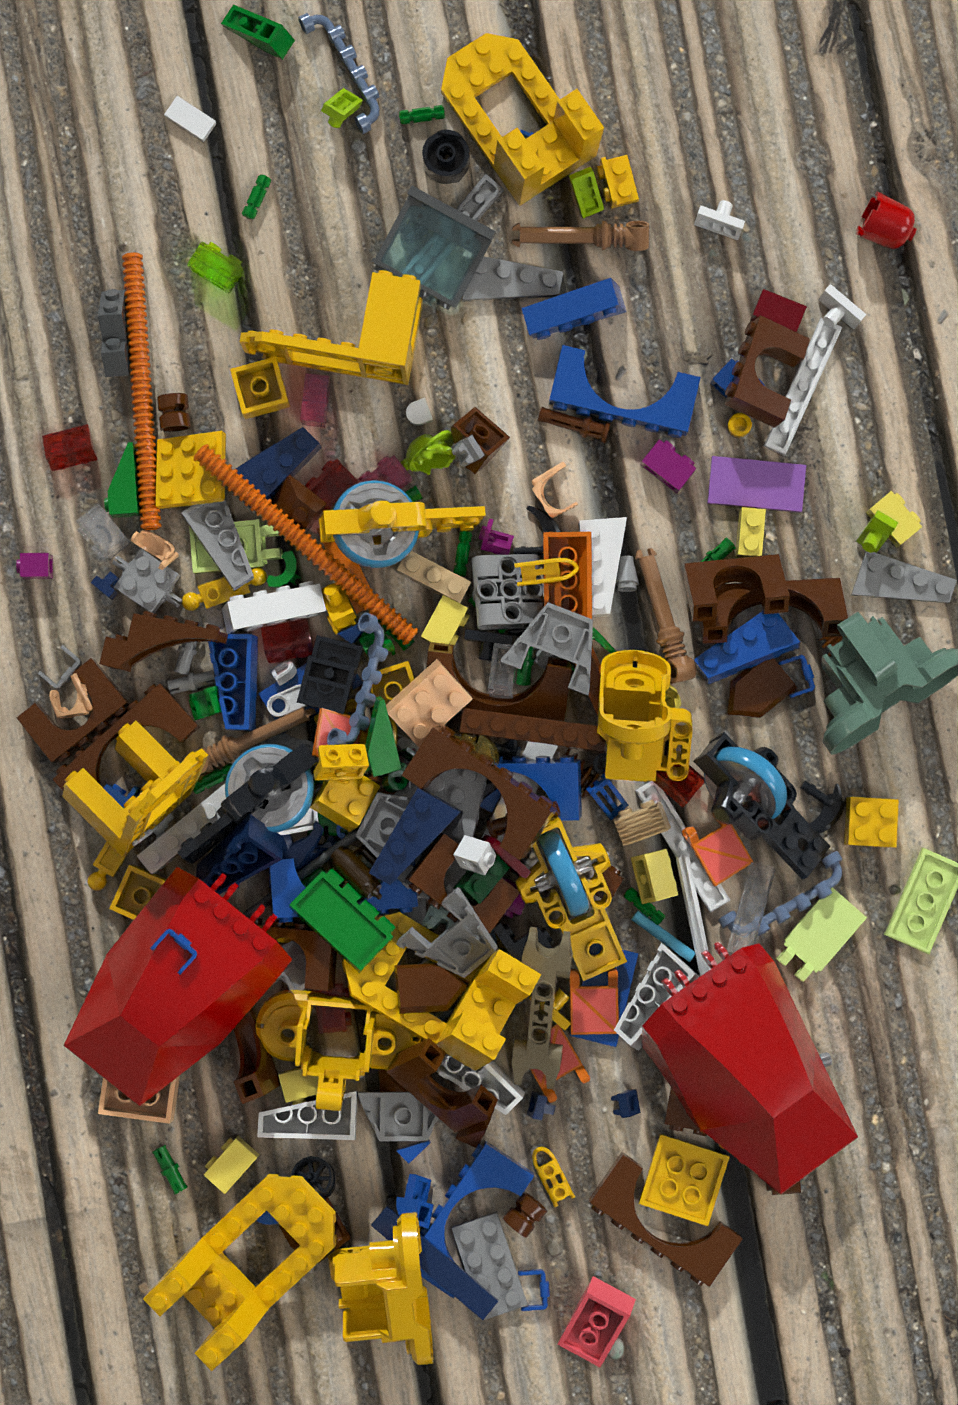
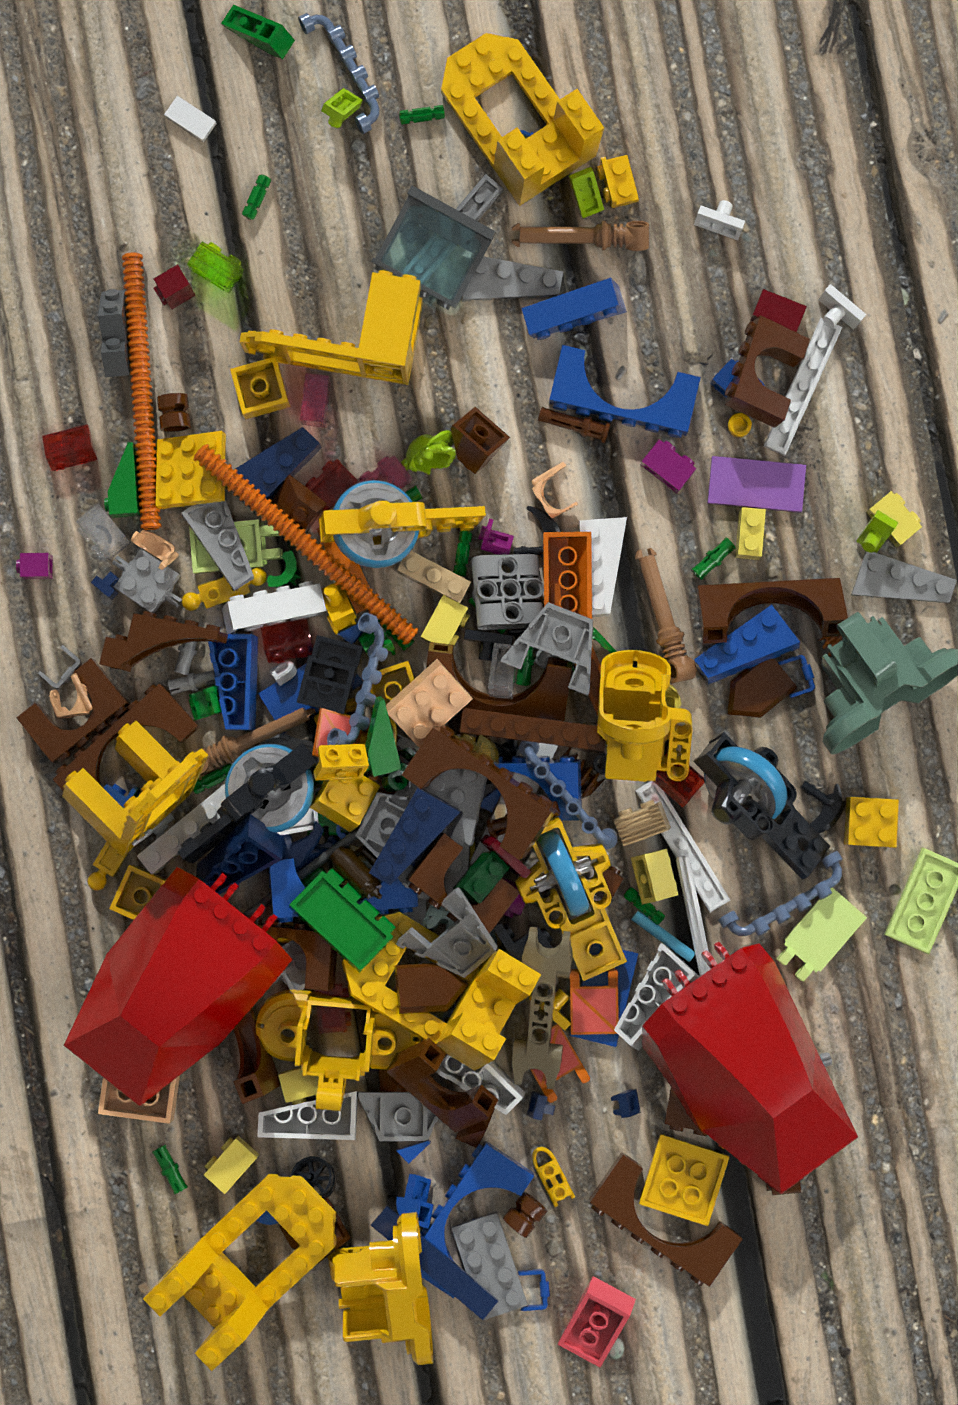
(173, 287): none -> dark red brick
(182, 941): blue piece -> none
(290, 697): white piece -> none
(418, 412): white tile -> none
(437, 147): black brick -> none
(467, 451): light grey tile -> none
(475, 855): white brick -> none
(551, 570): yellow piece -> none
(599, 787): blue tile -> none
(607, 836): none -> sand blue bar
(626, 575): light grey cone -> none
(719, 852): coral flag -> none
(751, 906): clear plate -> none
(760, 572): reddish brown arch -> none
(887, 222): red cylinder -> none

